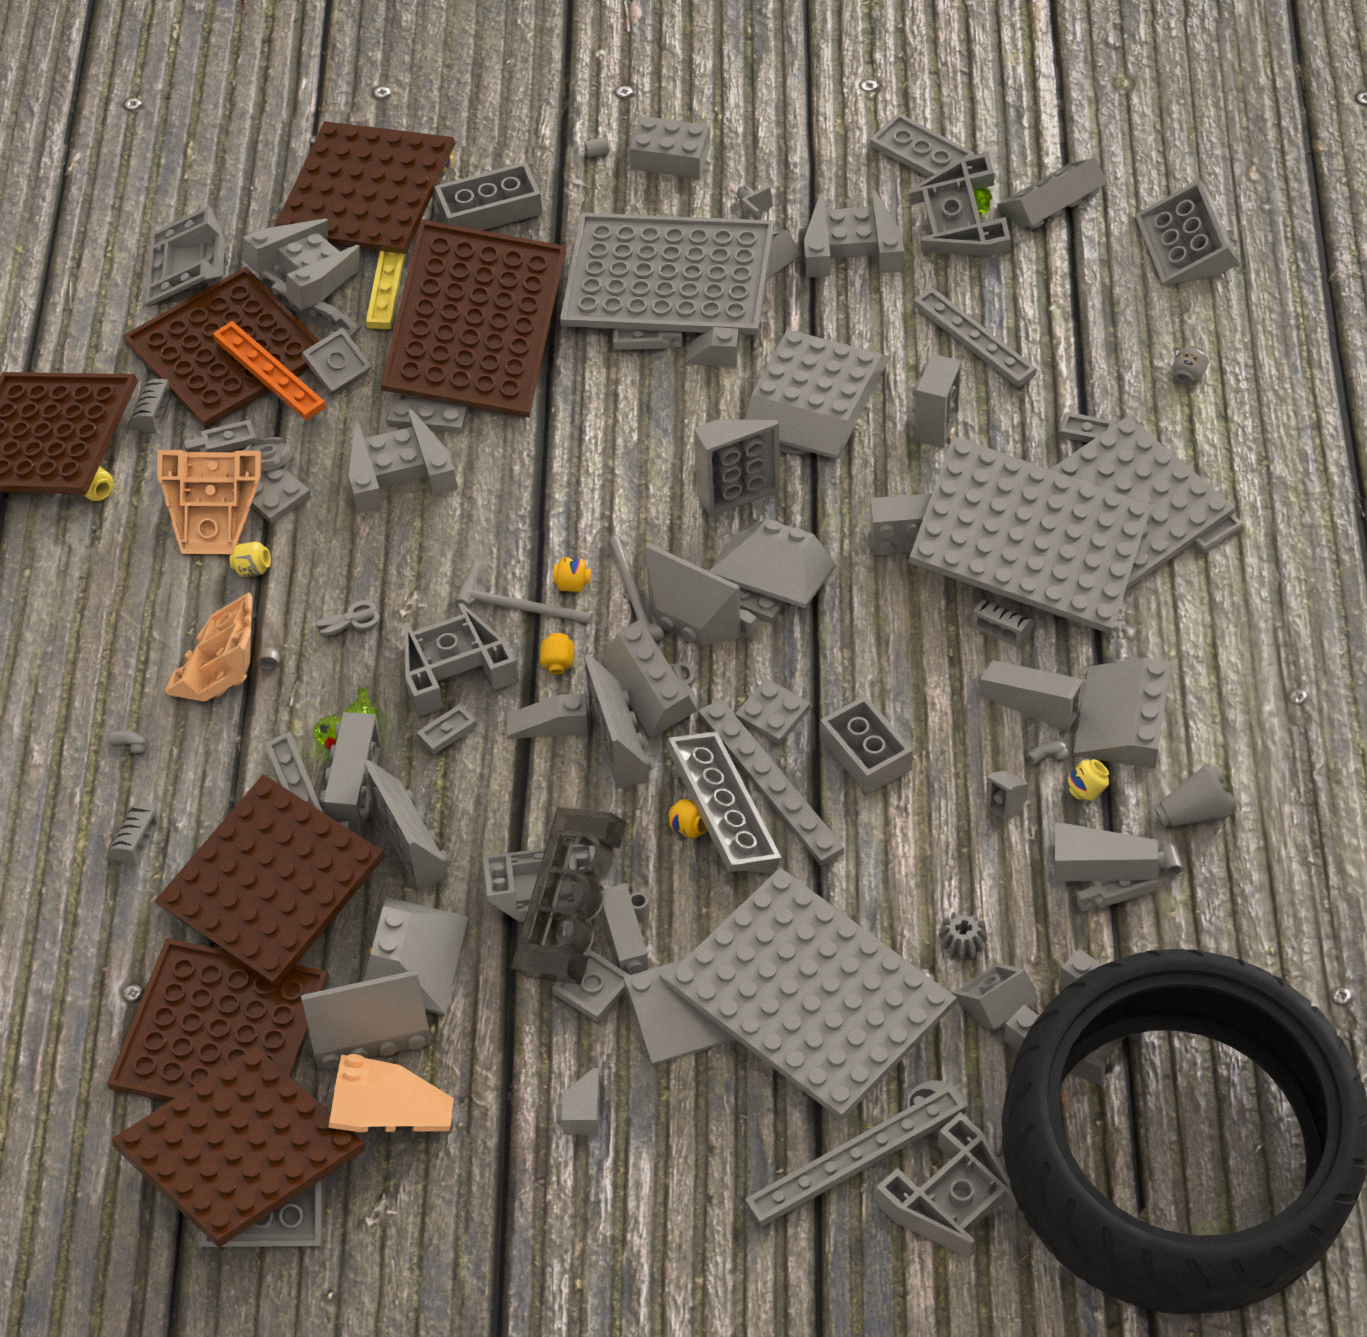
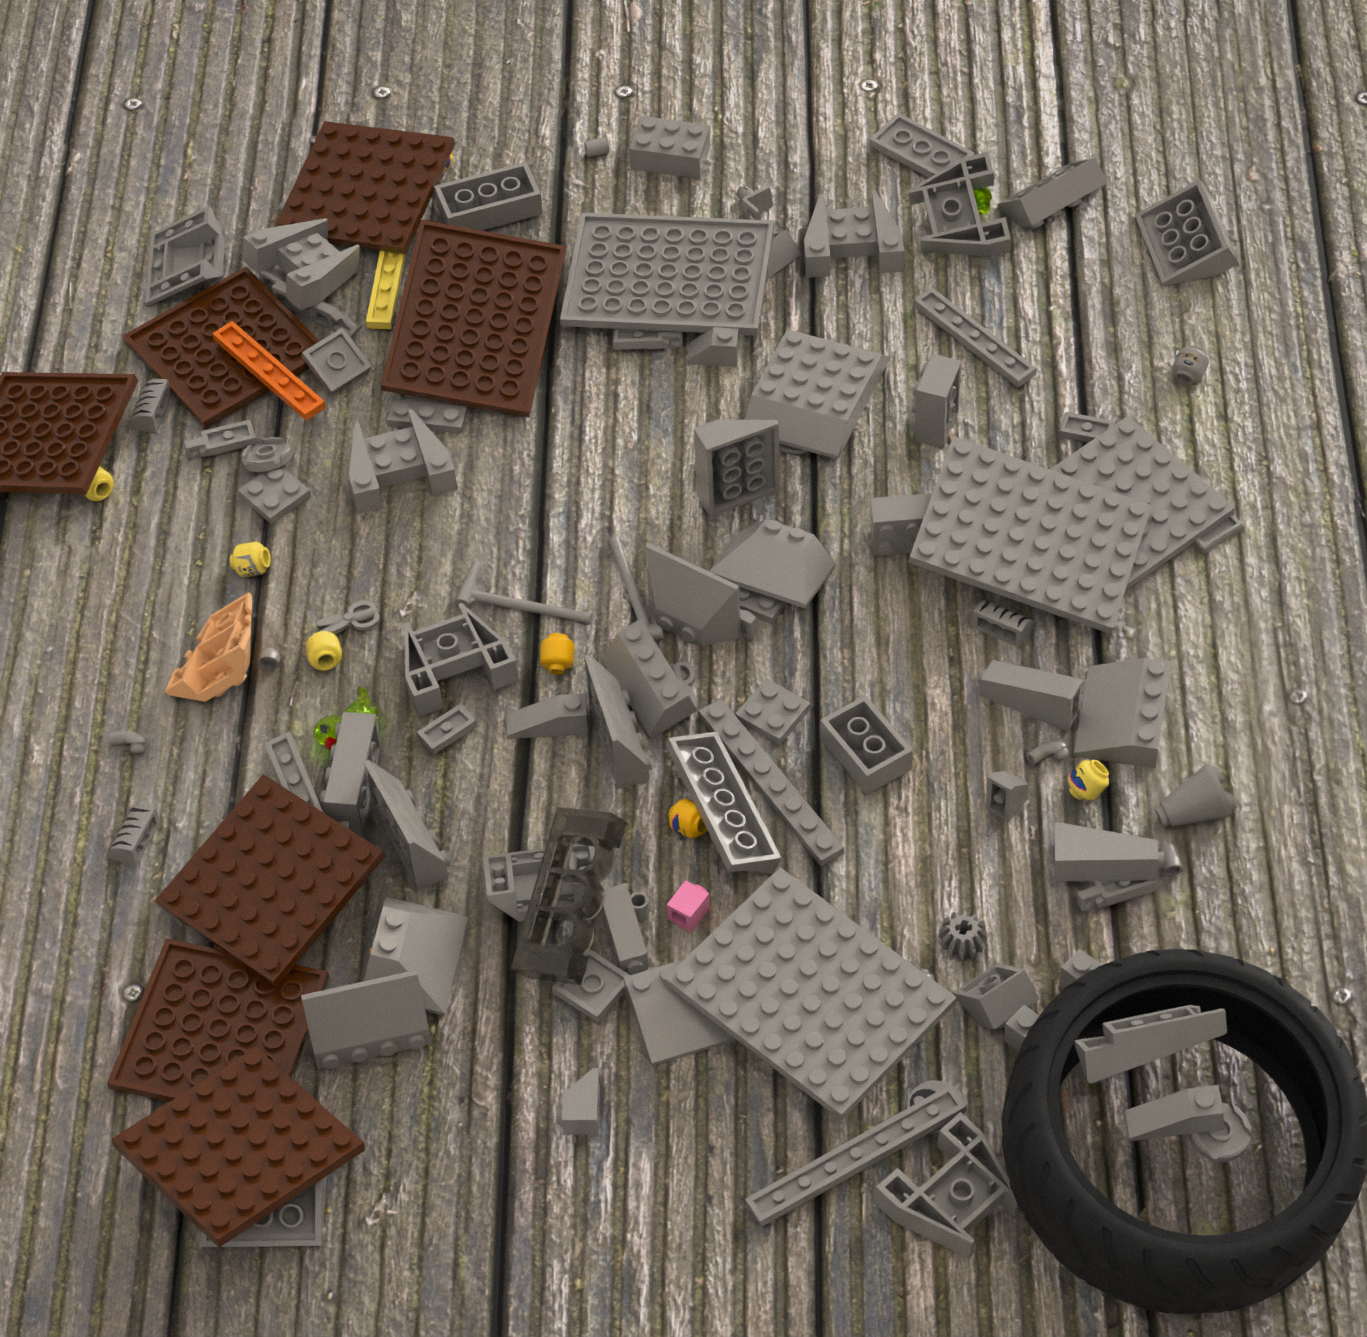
(208, 496): light nougat wedge -> none
(323, 651): none -> light yellow head
(386, 1096): light nougat wedge -> none
(571, 574): yellow head -> none
(688, 906): none -> bright pink brick
(1147, 1038): none -> light grey wedge
(1177, 1114): none -> light grey slope
(1227, 1143): none -> light grey tile

